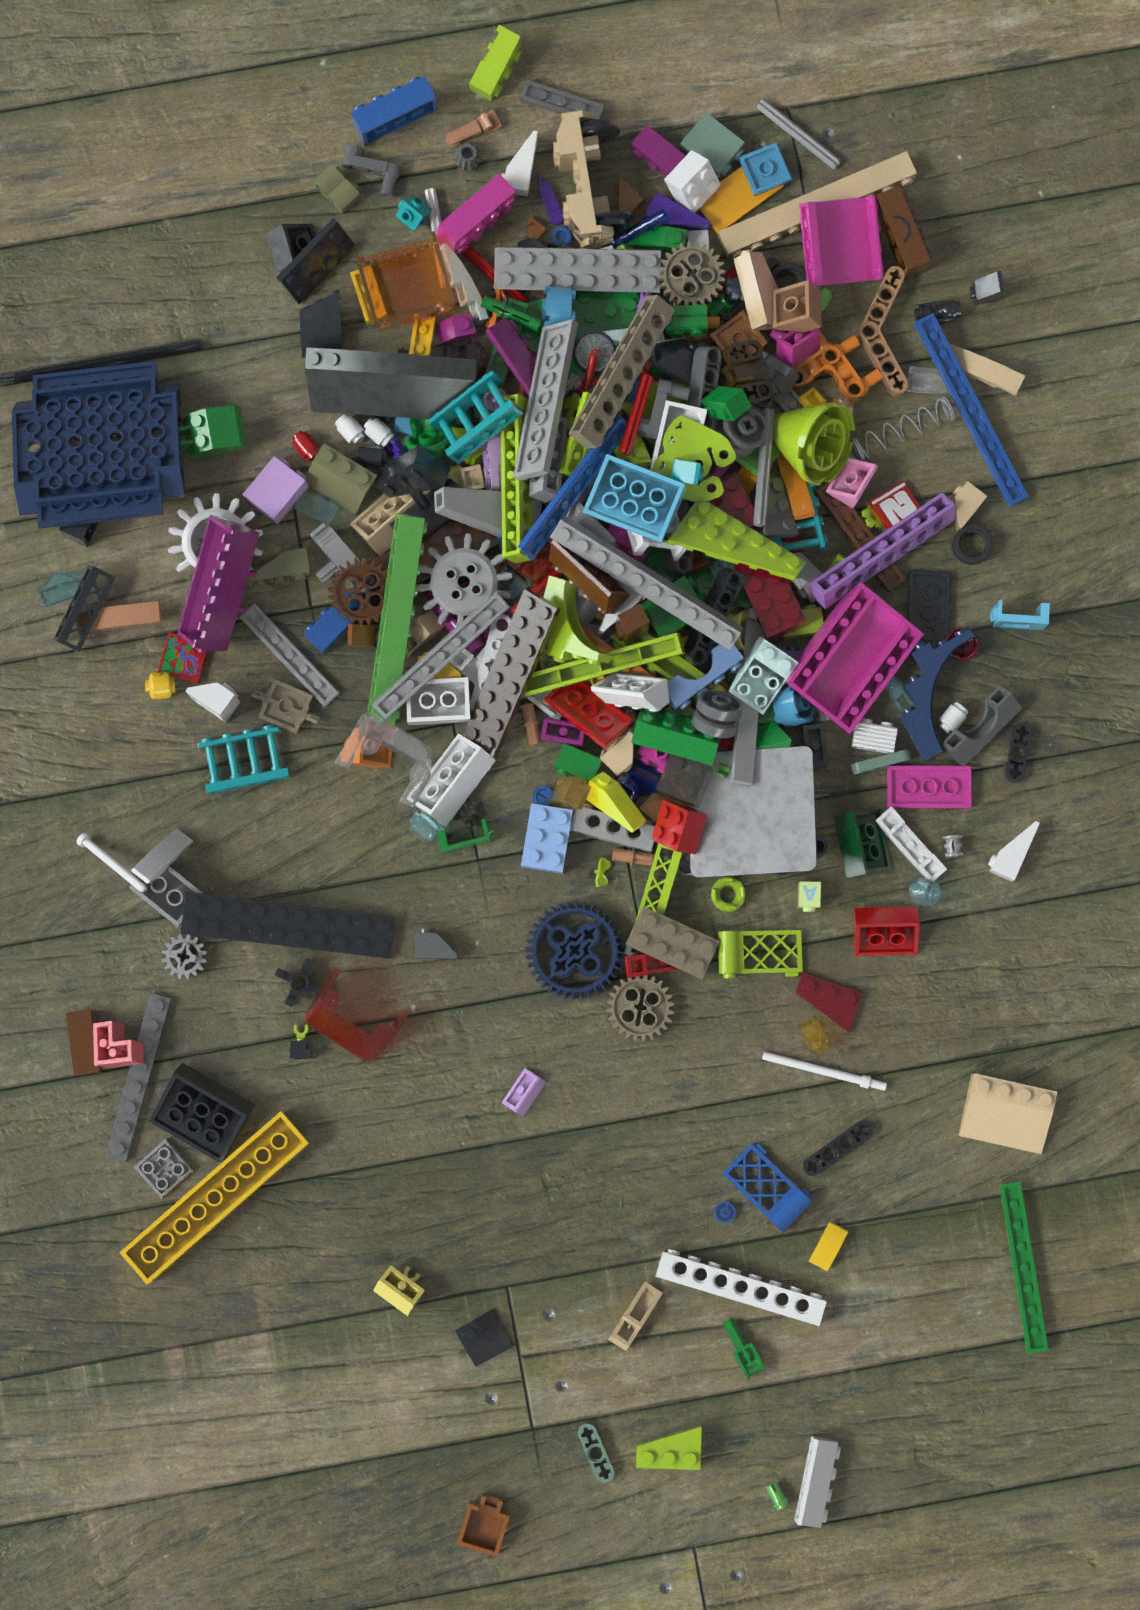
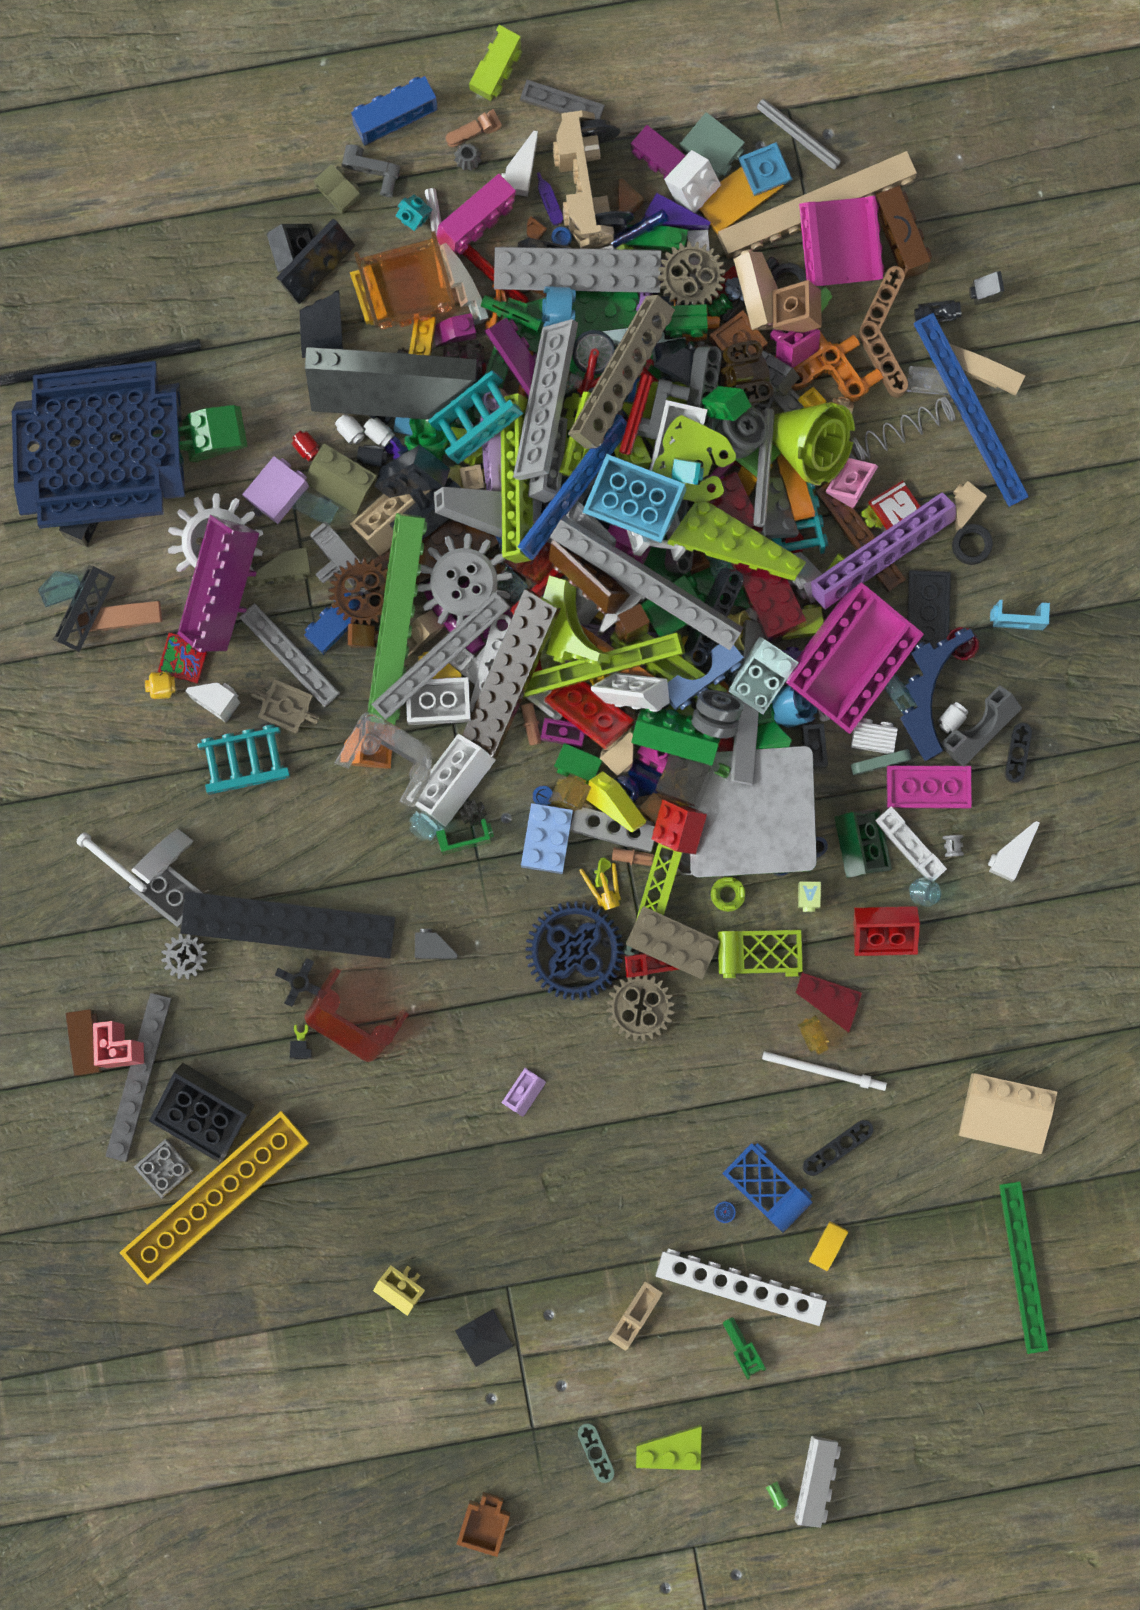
(609, 898): none -> yellow plant

